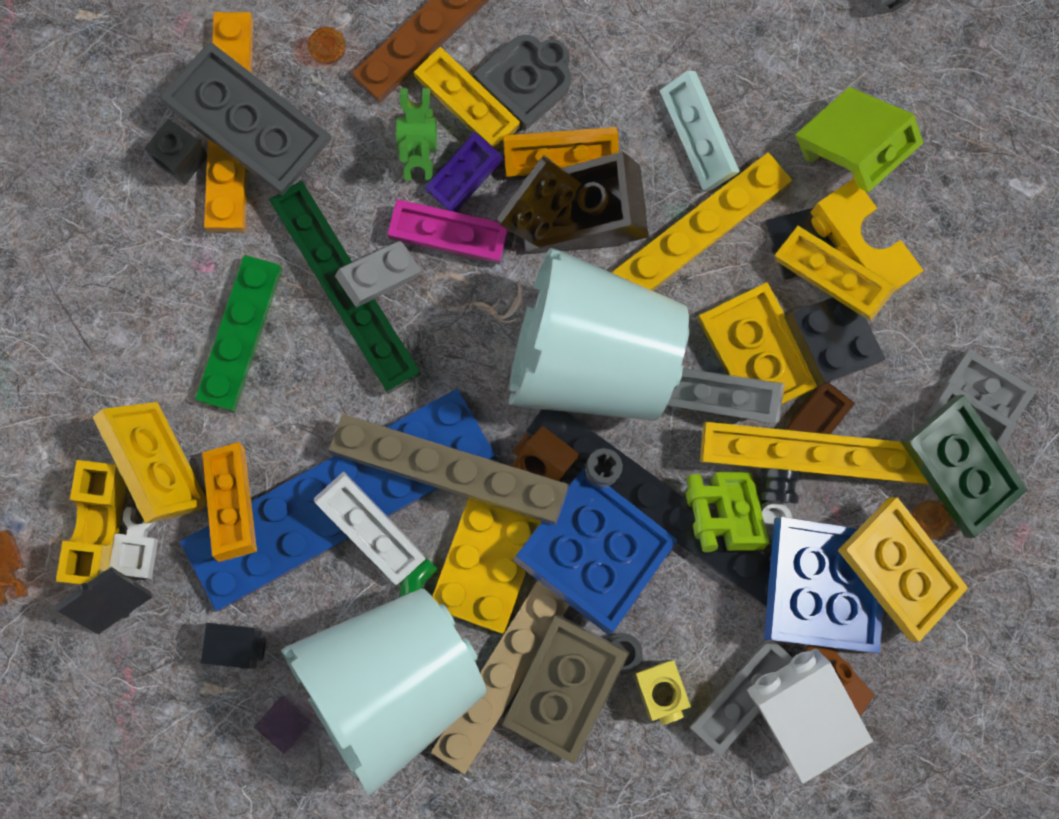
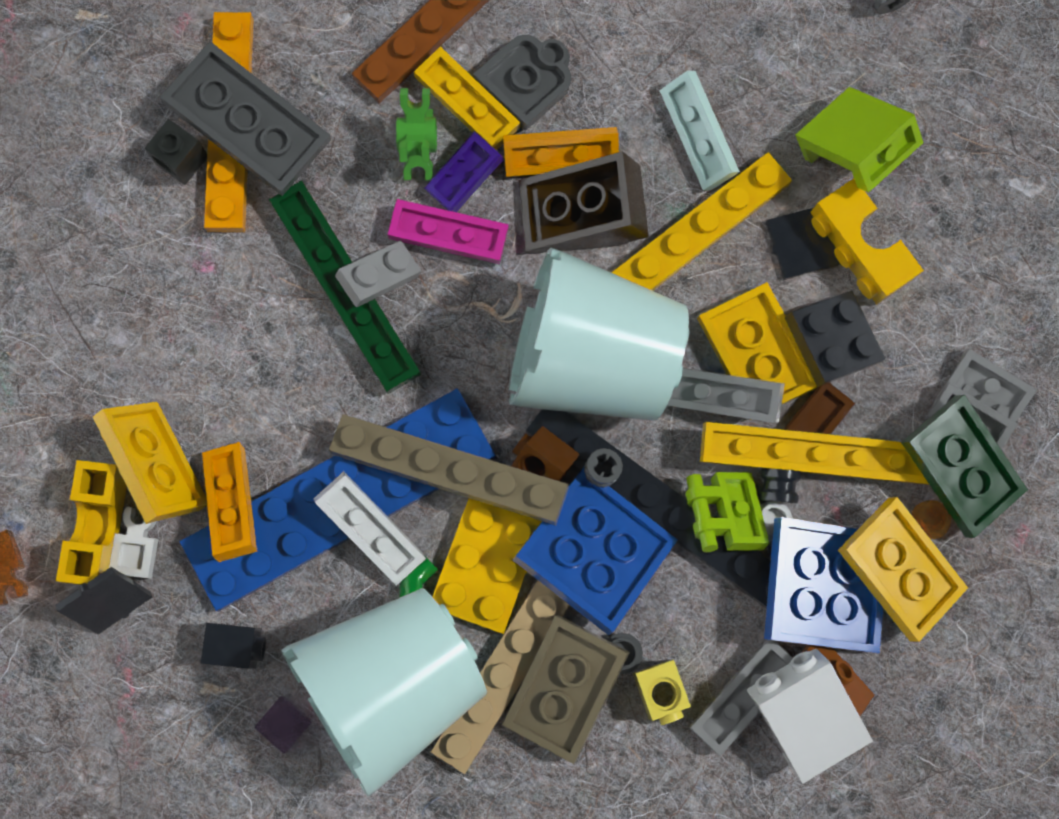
(239, 333): green plate -> none
(326, 45): clear orange plate -> none
(539, 201): dark brown bracket -> none
(834, 273): yellow plate -> none

